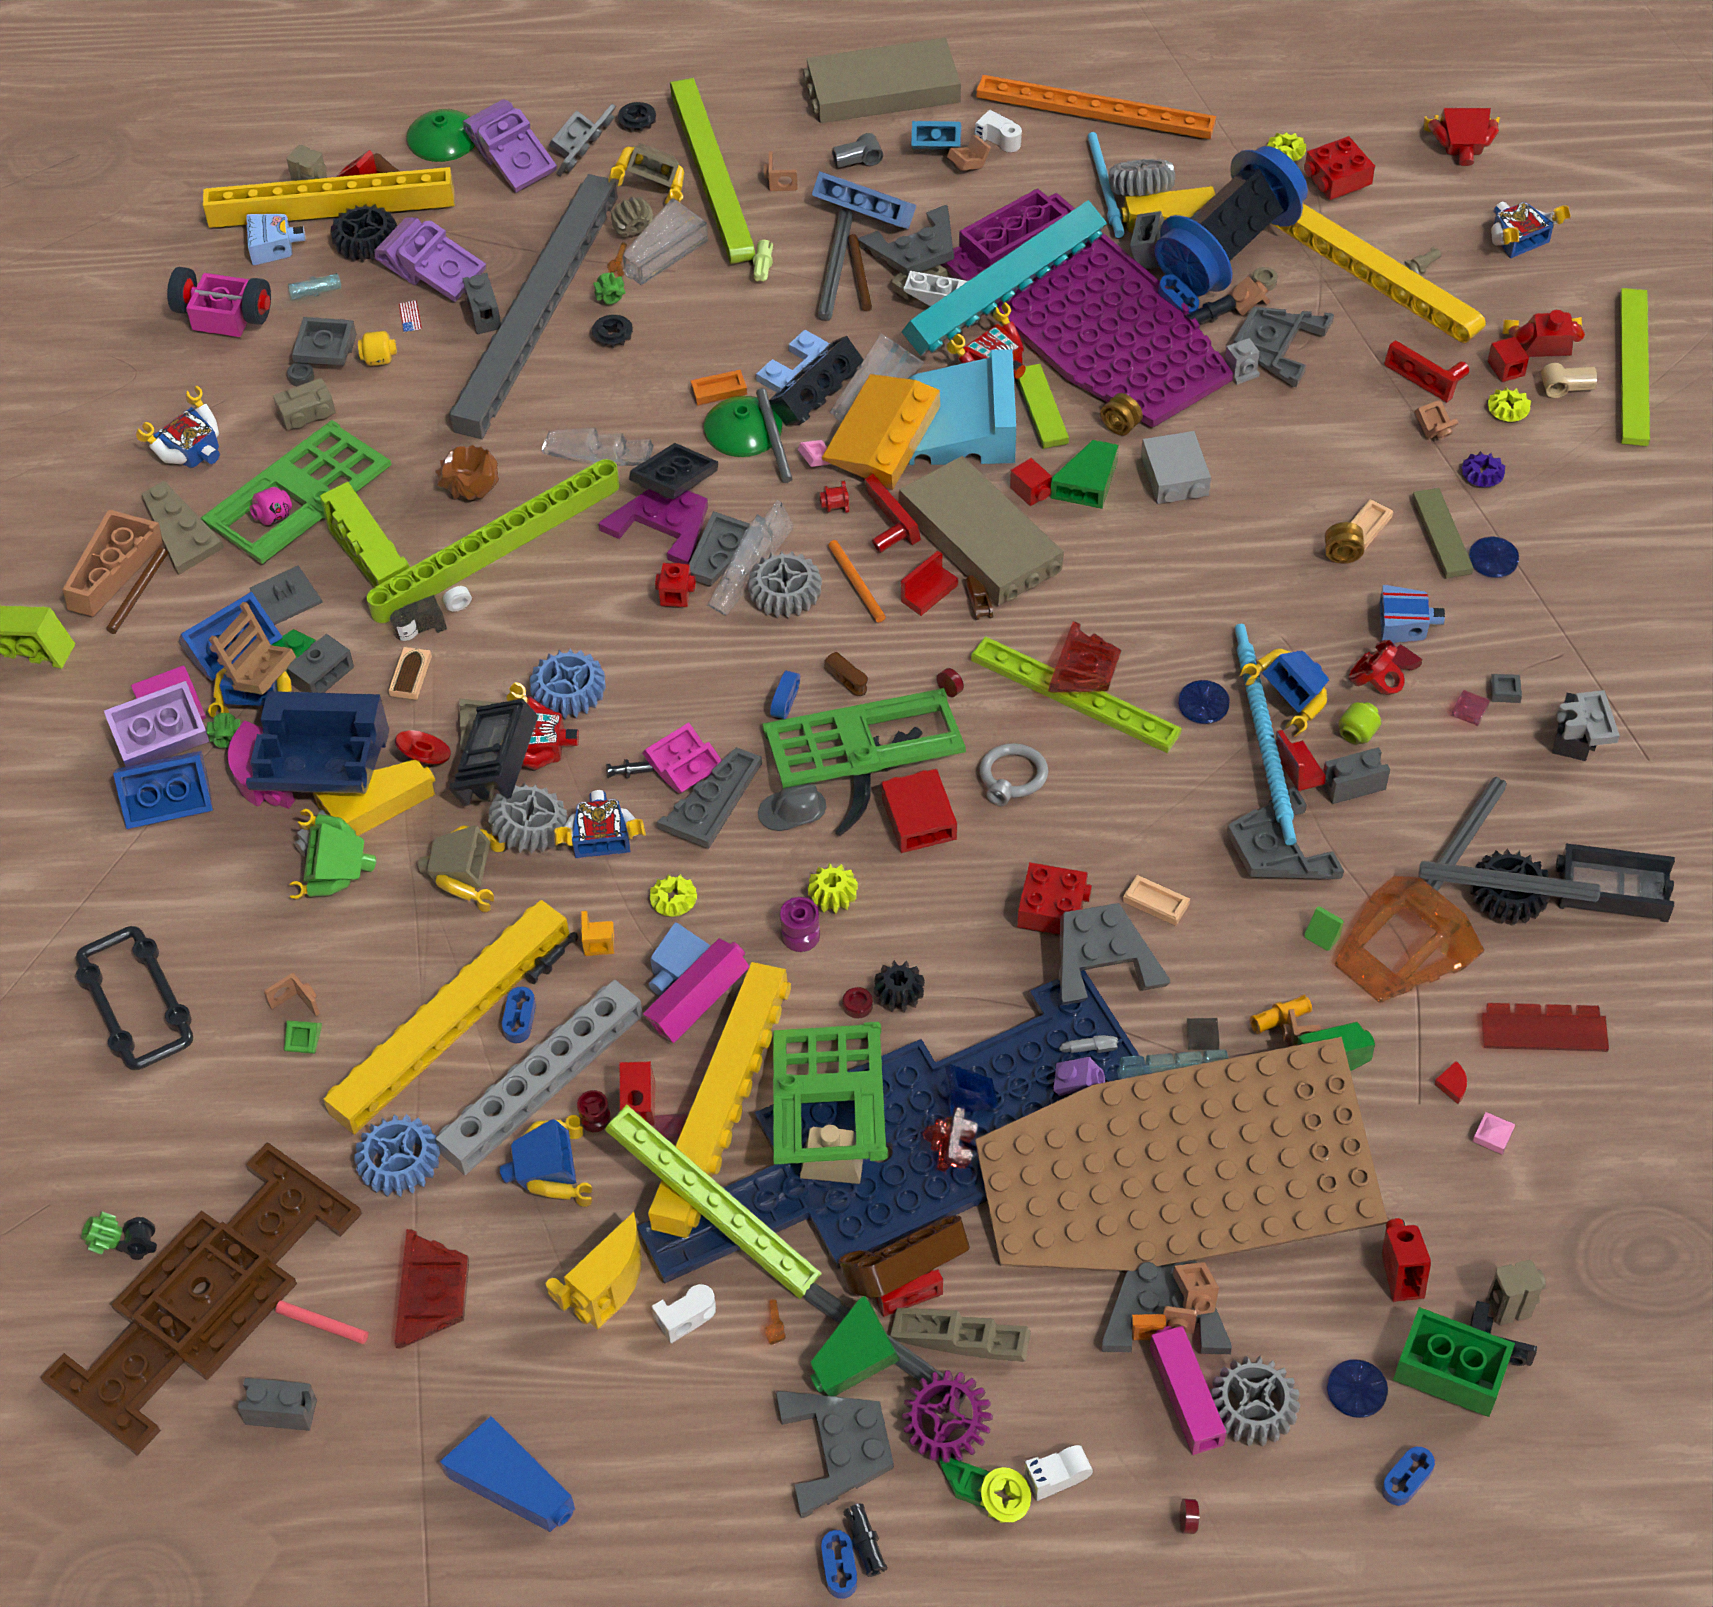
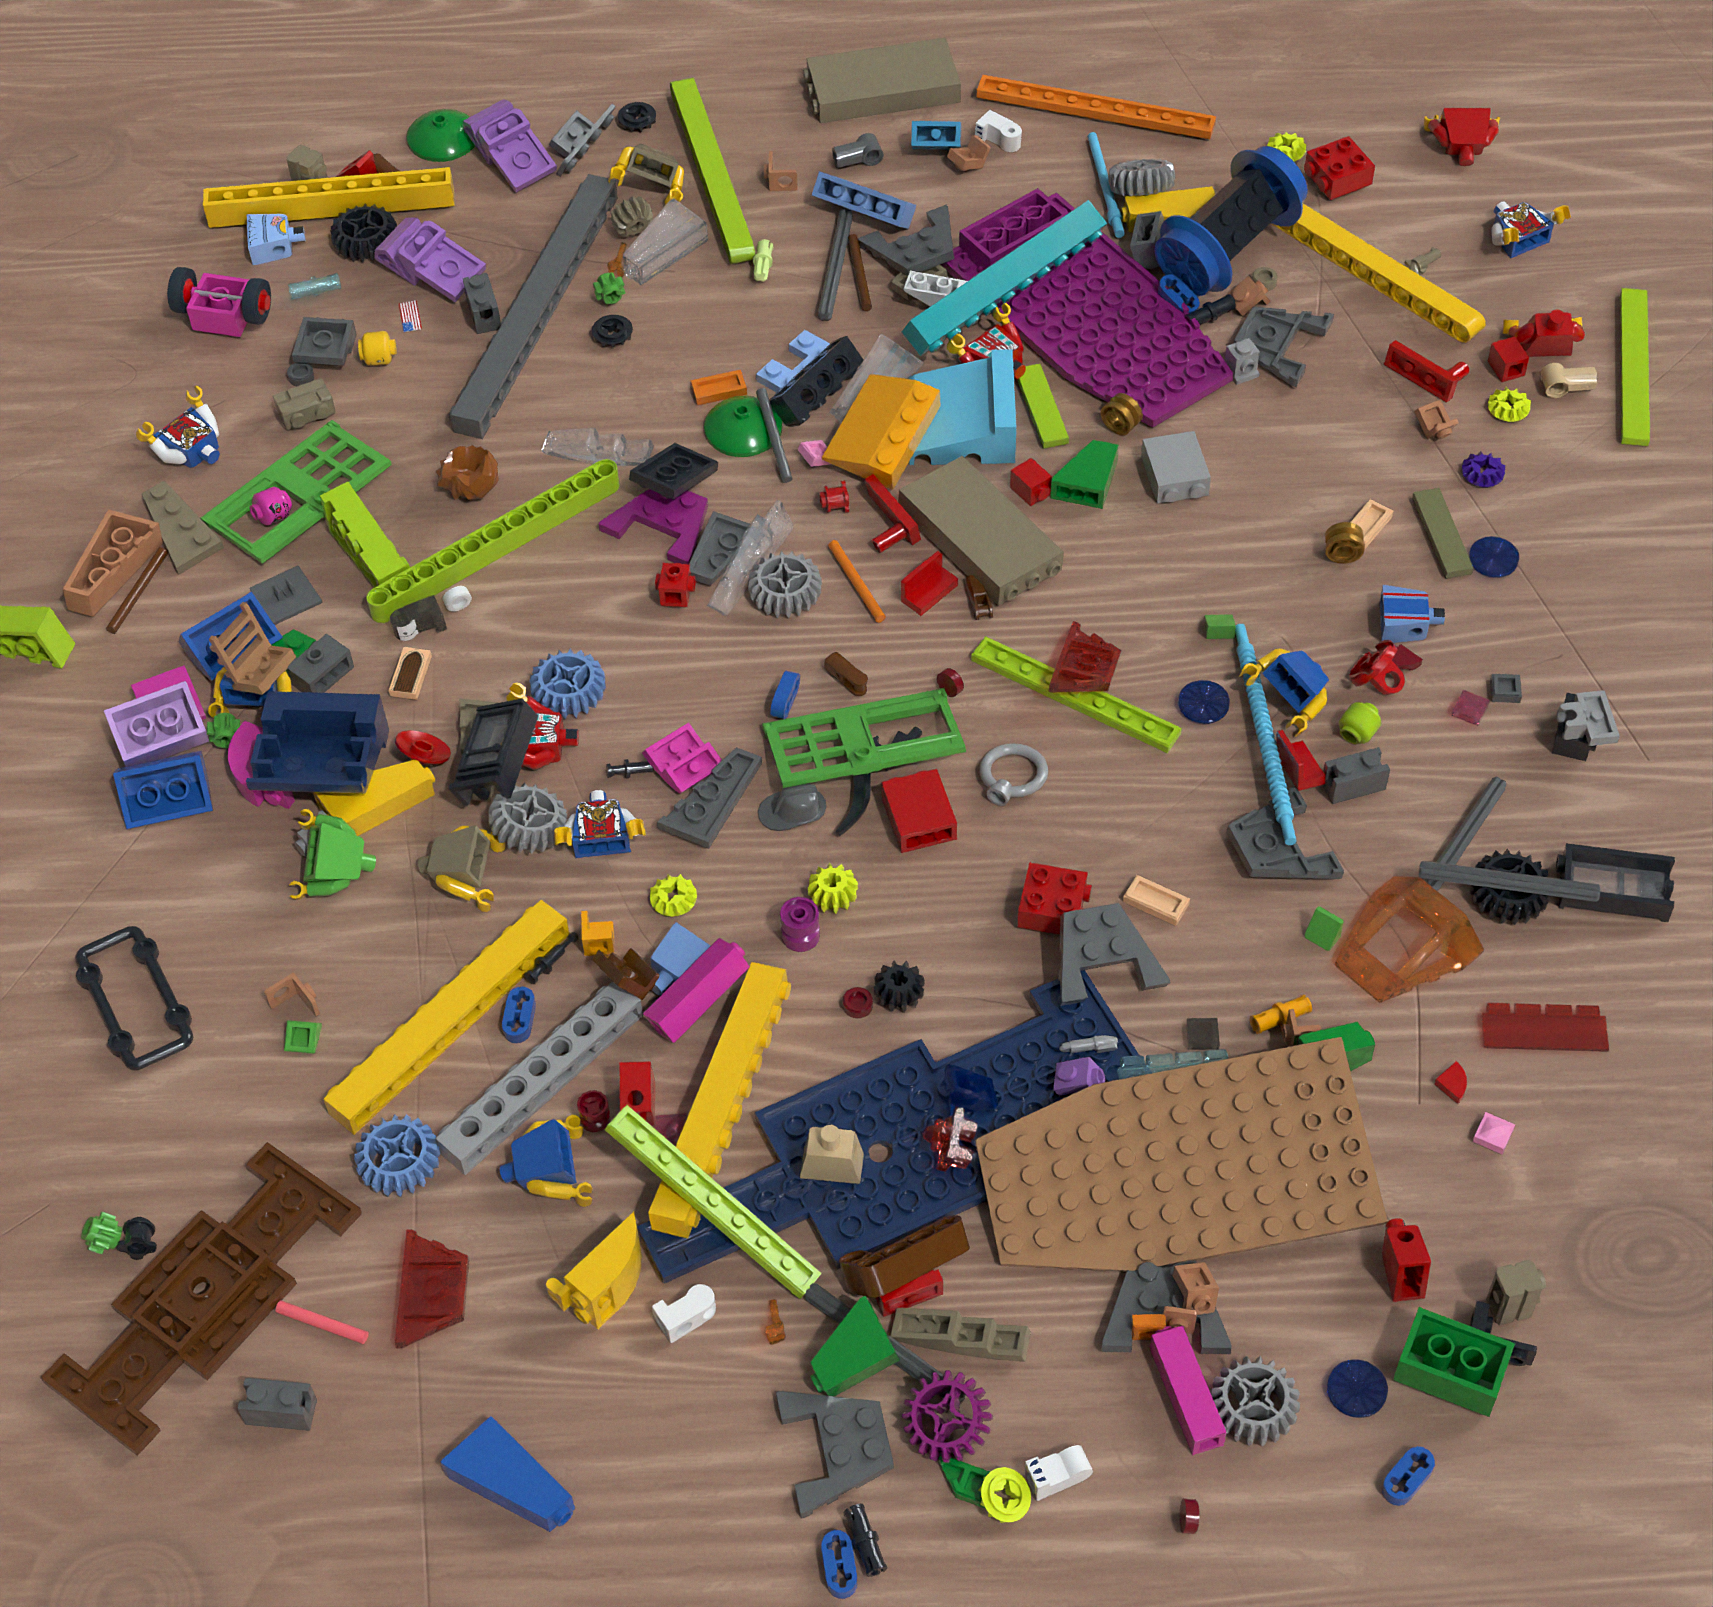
(629, 972): none -> reddish brown bracket
(861, 1086): bright green door -> none
(1220, 626): none -> bright green slope

